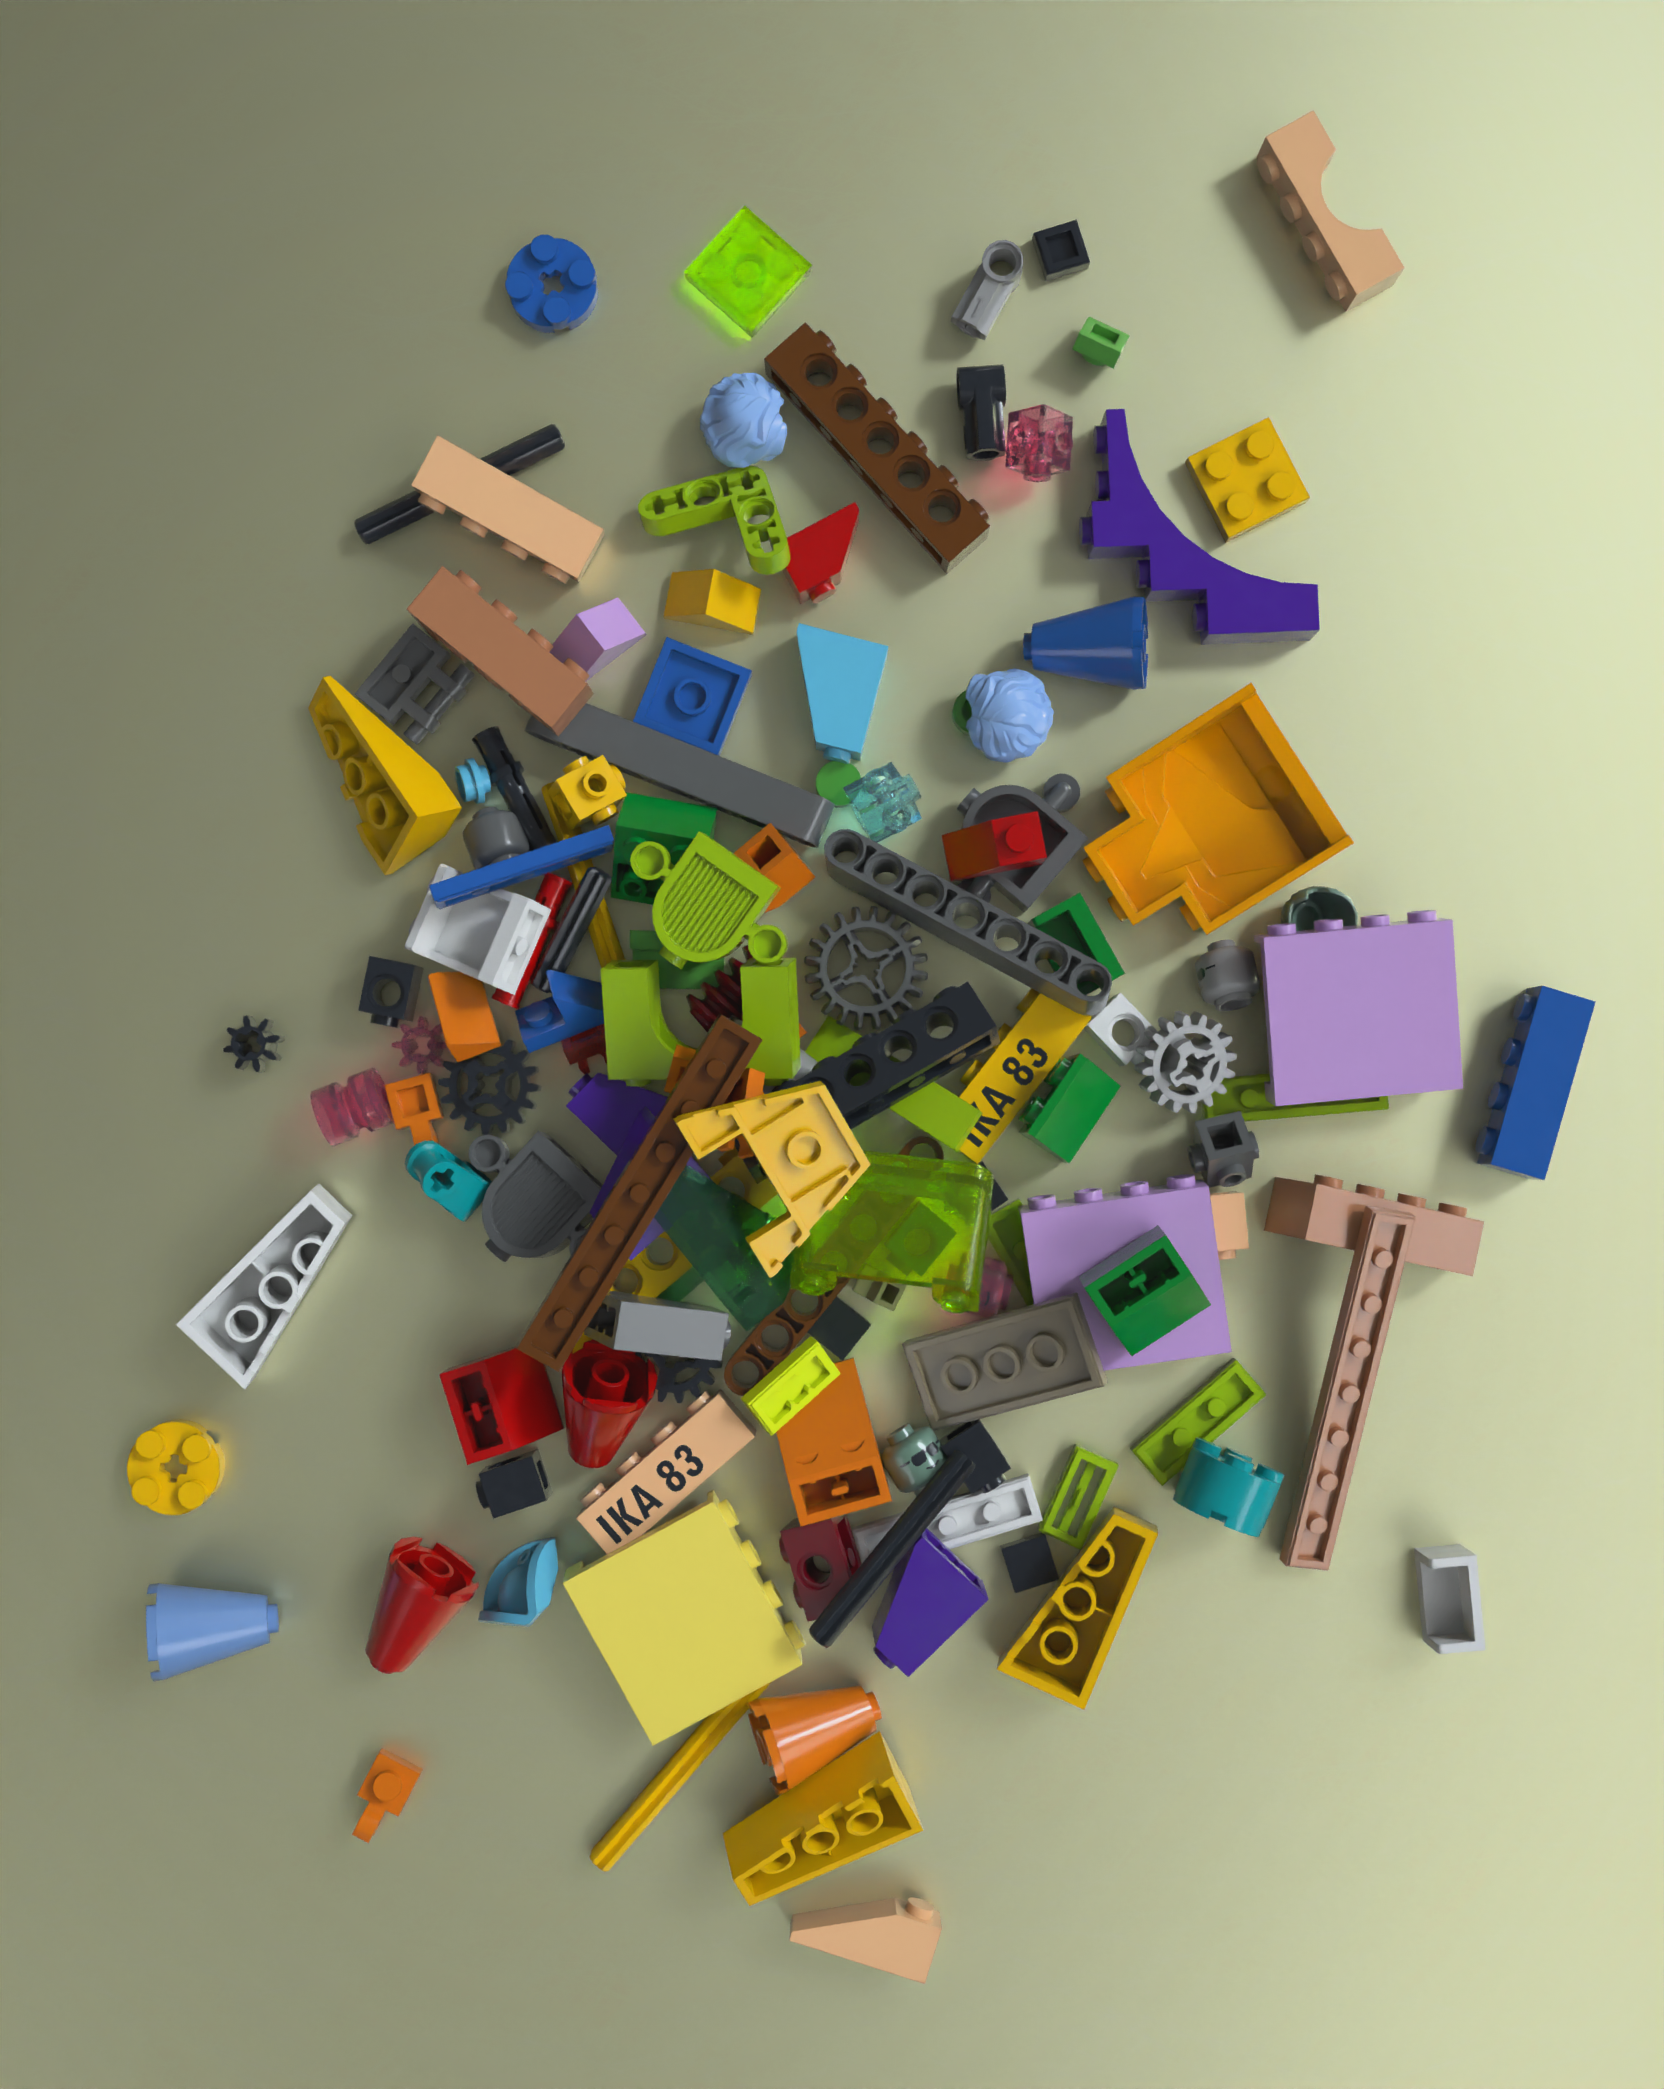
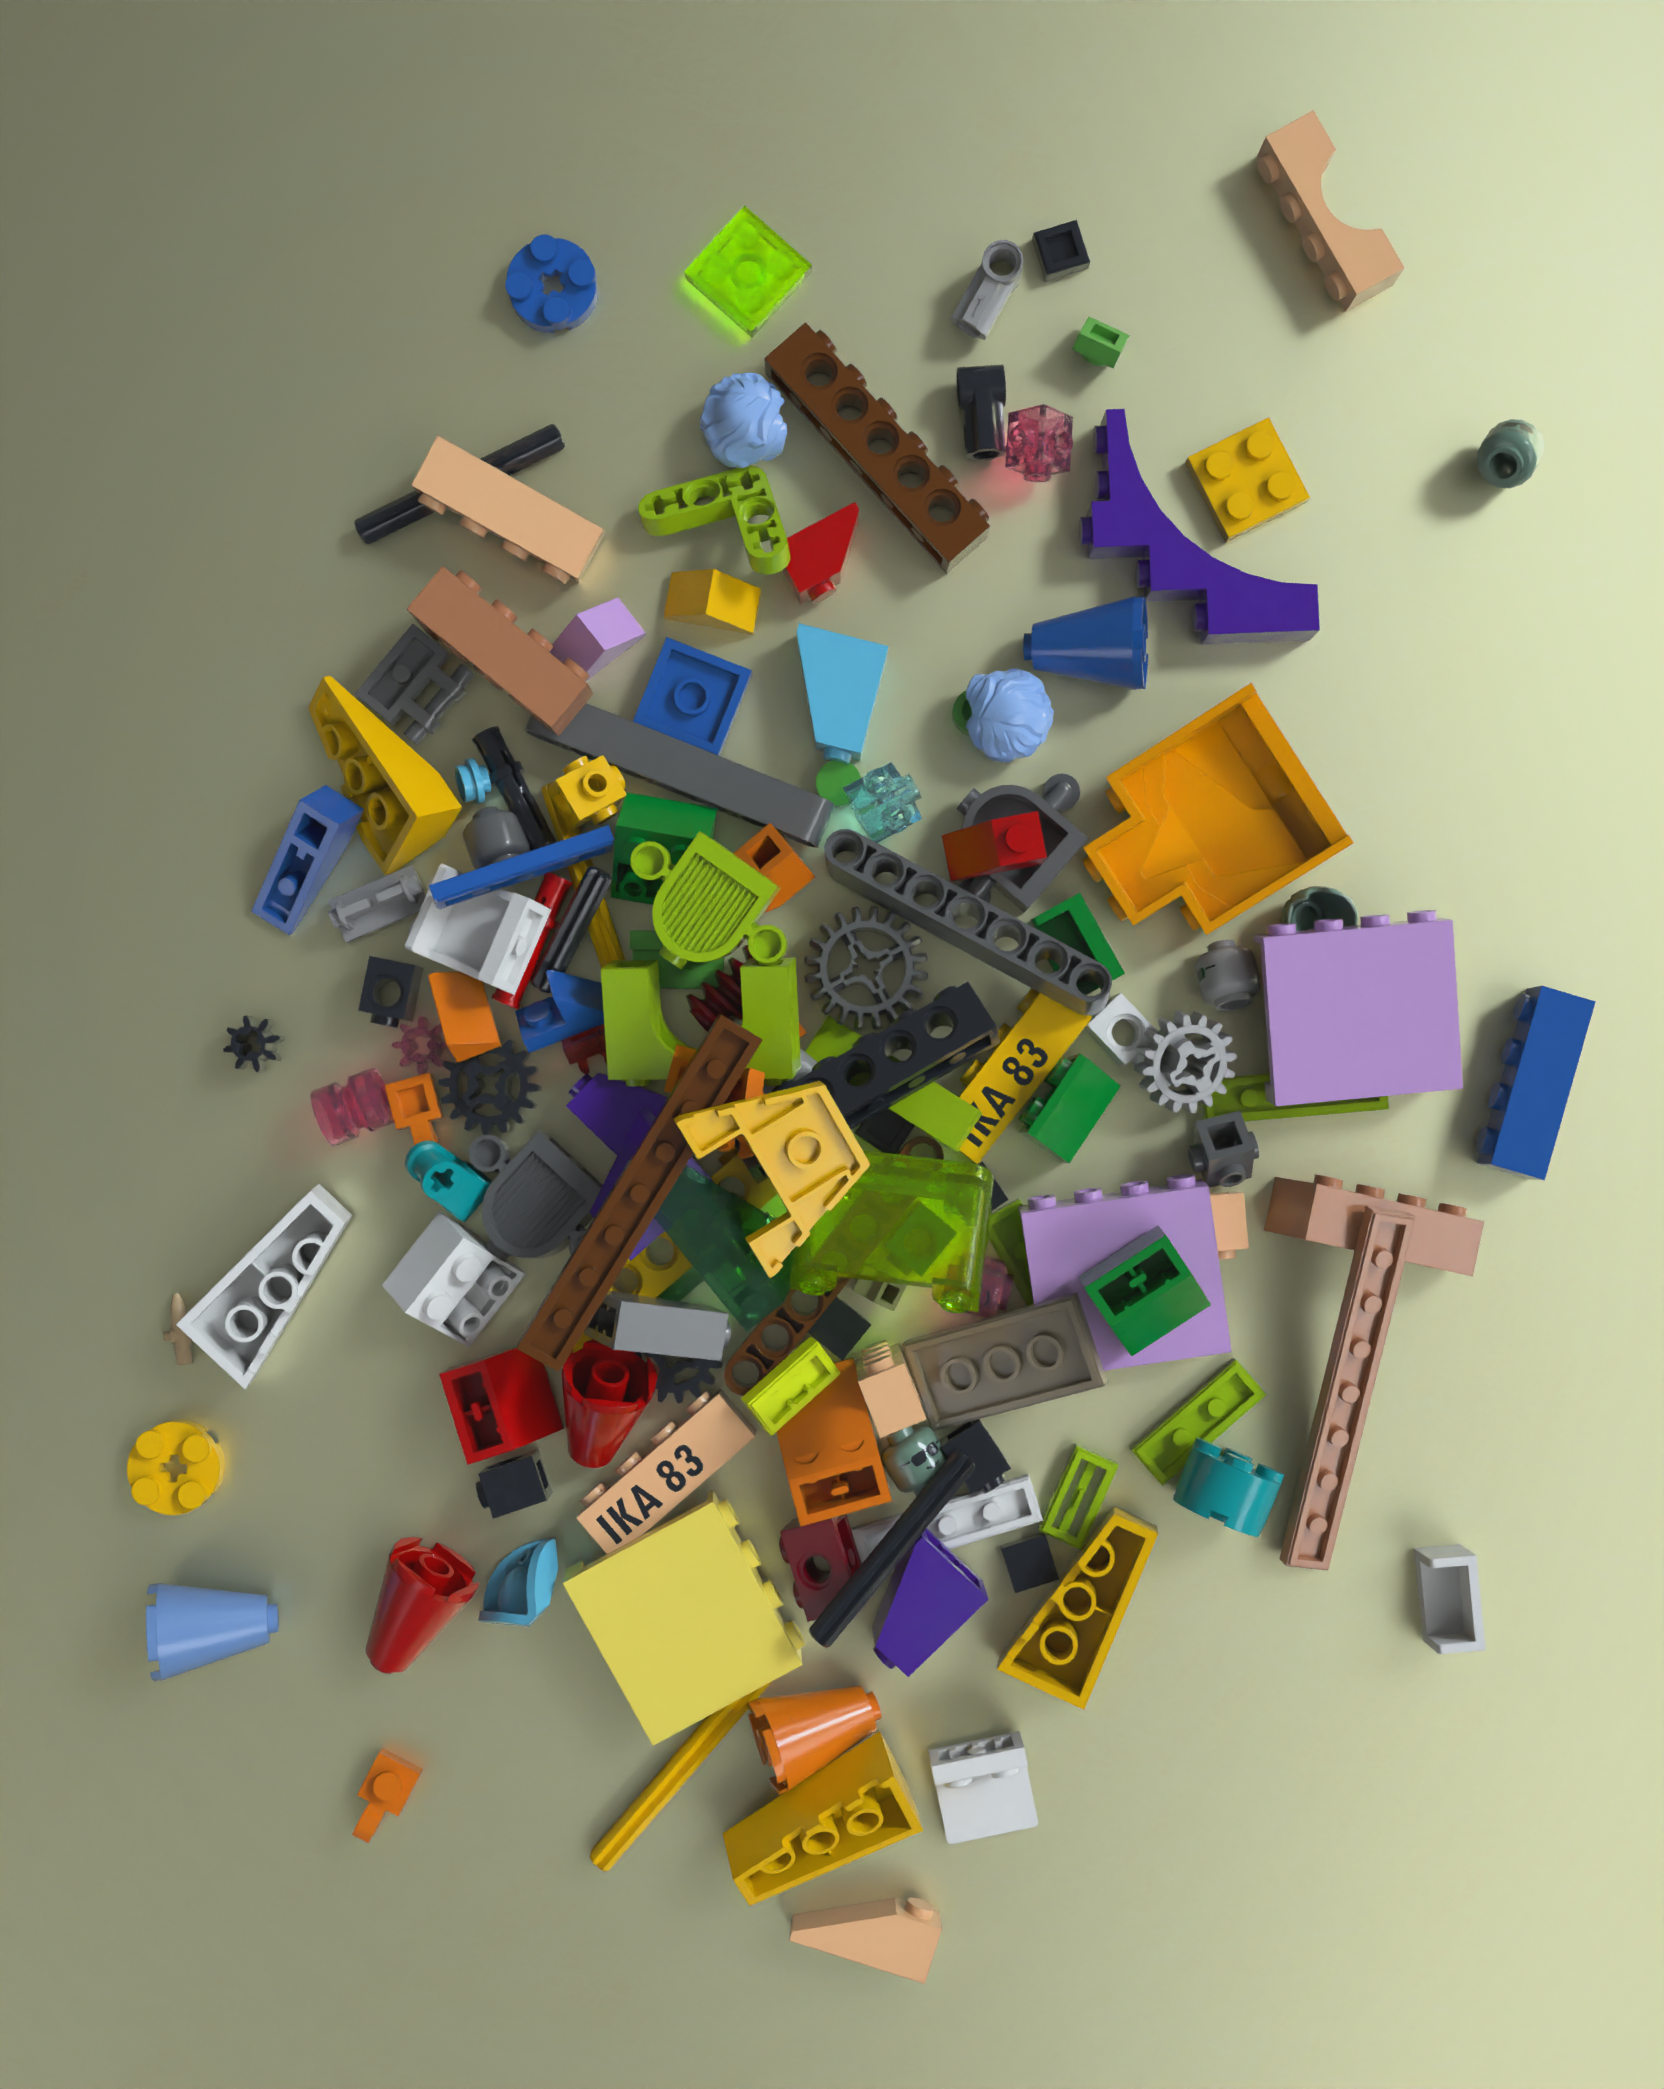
(179, 1339): none -> tan helmet
(306, 857): none -> blue slope
(377, 904): none -> light grey hinge
(452, 1280): none -> white slope
(885, 1131): none -> black tile
(888, 1388): none -> light nougat arch
(983, 1787): none -> white bracket
(1510, 453): none -> sand green head

